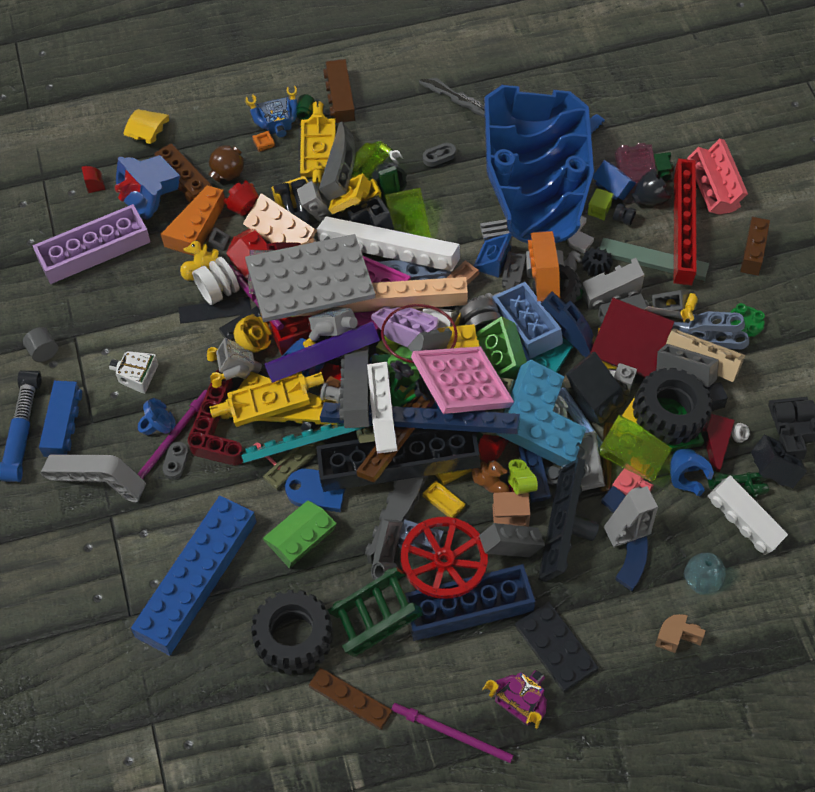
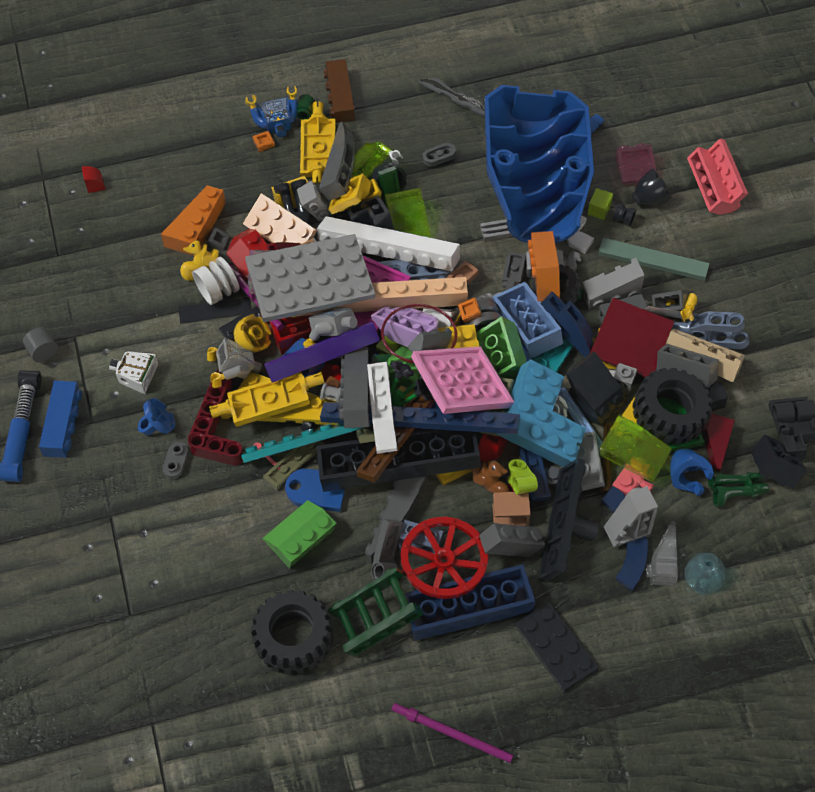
(91, 244): lavender brick -> none
(95, 468): light grey beam -> none
(144, 182): blue piece -> none
(145, 125): yellow slope -> none
(190, 181): reddish brown brick -> none
(194, 408): magenta bar -> none
(194, 575): blue brick -> none
(226, 163): reddish brown brick -> none
(241, 198): red cone -> none
(350, 698): reddish brown plate -> none
(444, 500): yellow tile -> none
(469, 310): none -> orange tile
(494, 255): blue slope -> none
(520, 696): torso -> none
(597, 261): black gear -> none
(613, 180): blue brick -> none
(663, 165): dark green brick -> none
(664, 561): none -> clear slope
(675, 629): medium nougat brick -> none
(684, 222): red brick -> none
(740, 432): white plate -> none
(747, 515): white brick -> none
(753, 319): green dish -> none
(755, 246): reddish brown brick -> none

